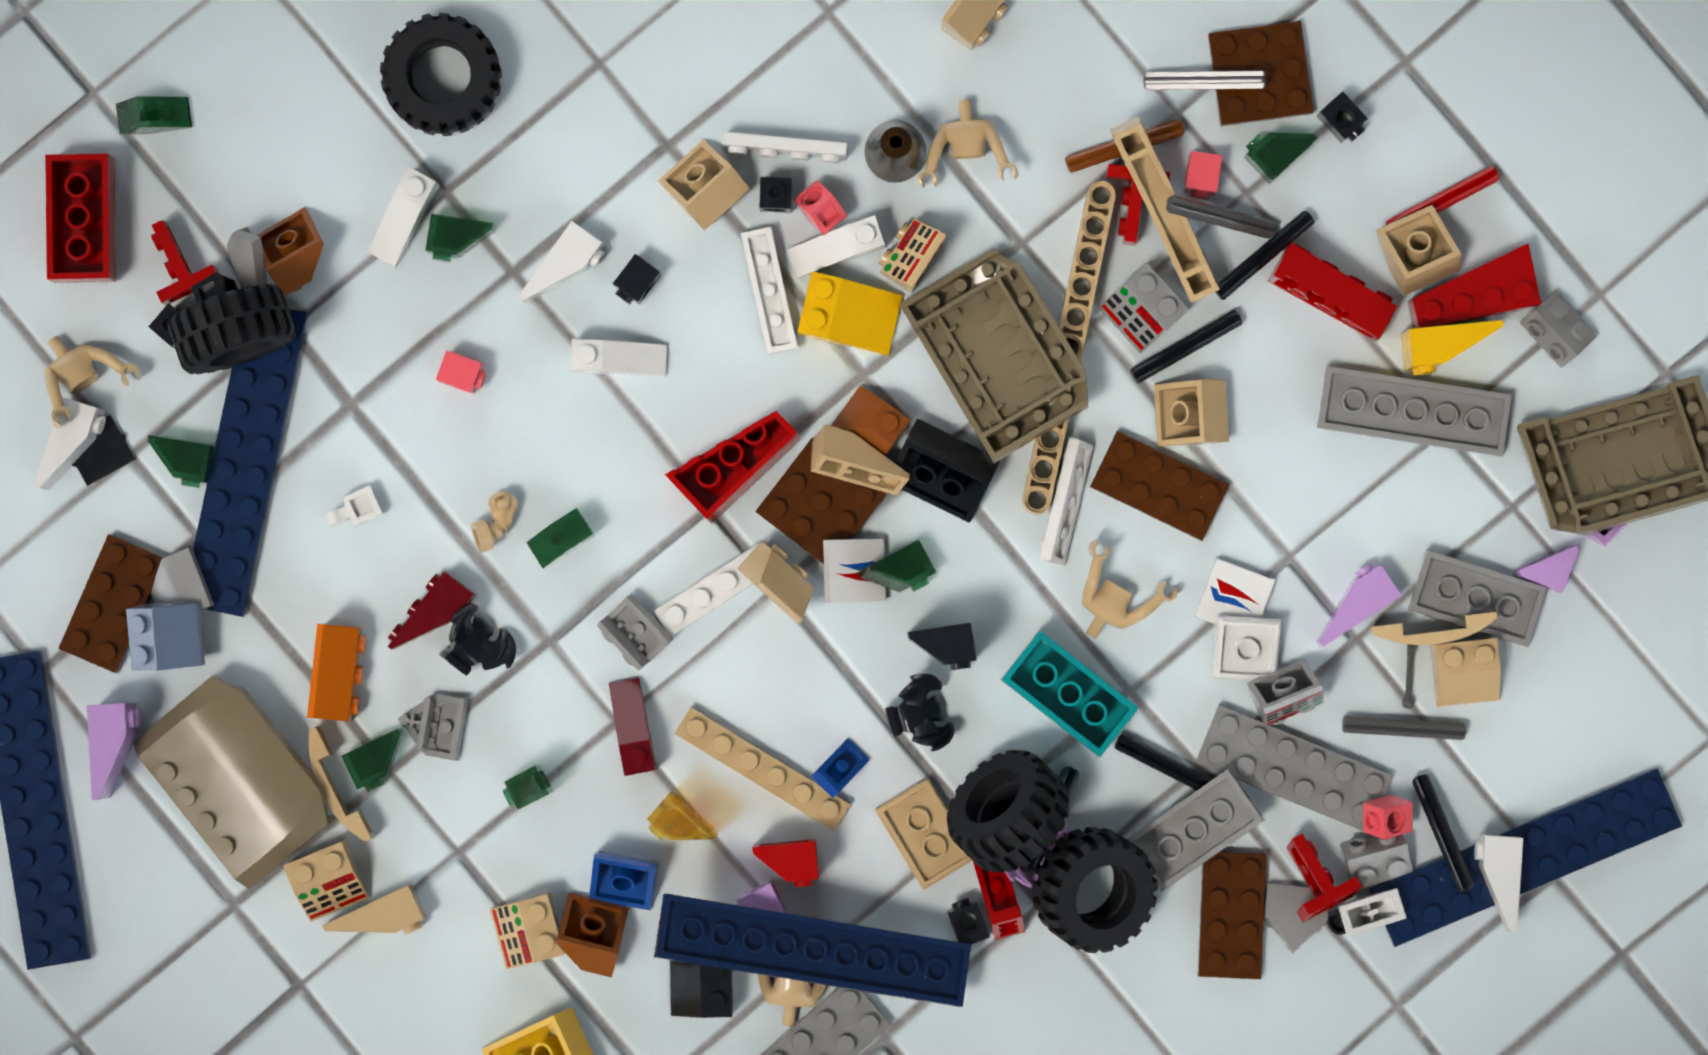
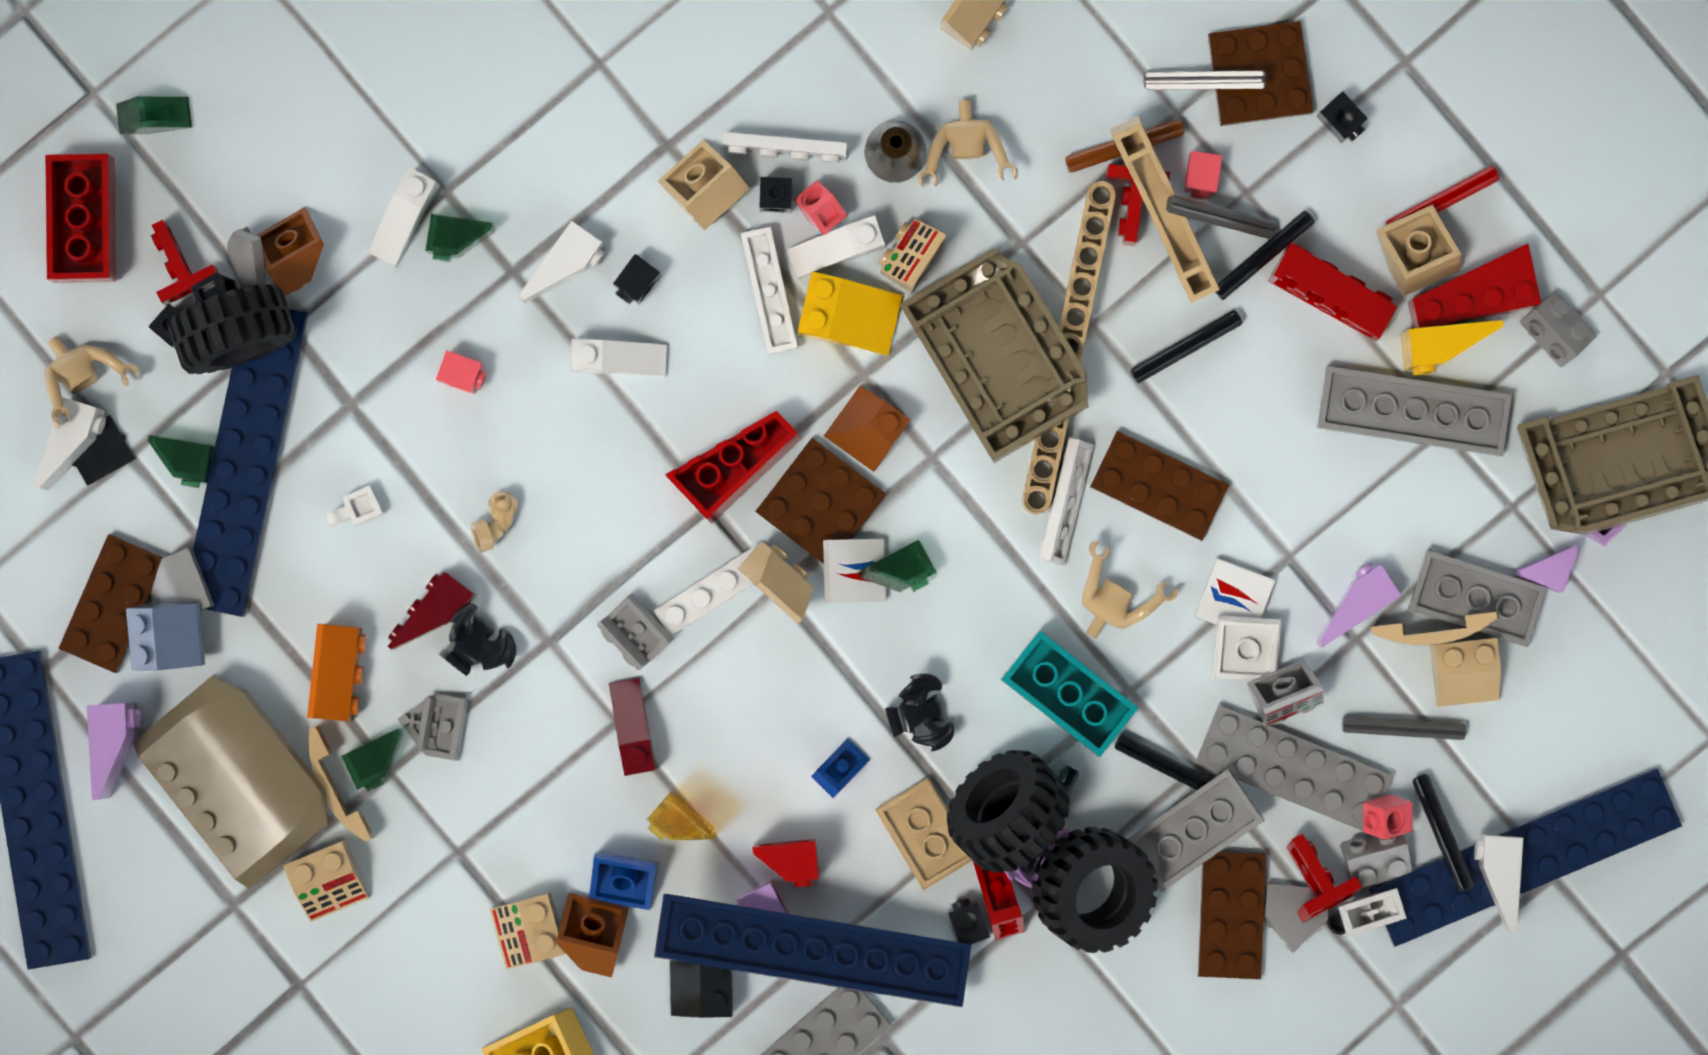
(386, 915): tan slope -> none
(414, 42): black tyre -> none
(527, 787): clear green slope -> none
(560, 538): clear green slope -> none
(762, 768): tan plate -> none
(790, 995): tan piece -> none
(853, 460): tan slope -> none
(945, 470): black slope -> none
(947, 644): black slope -> none
(1143, 308): light grey slope -> none
(1191, 412): tan slope -> none
(1276, 152): clear green slope -> none
(1408, 702): dark grey hinge -> none

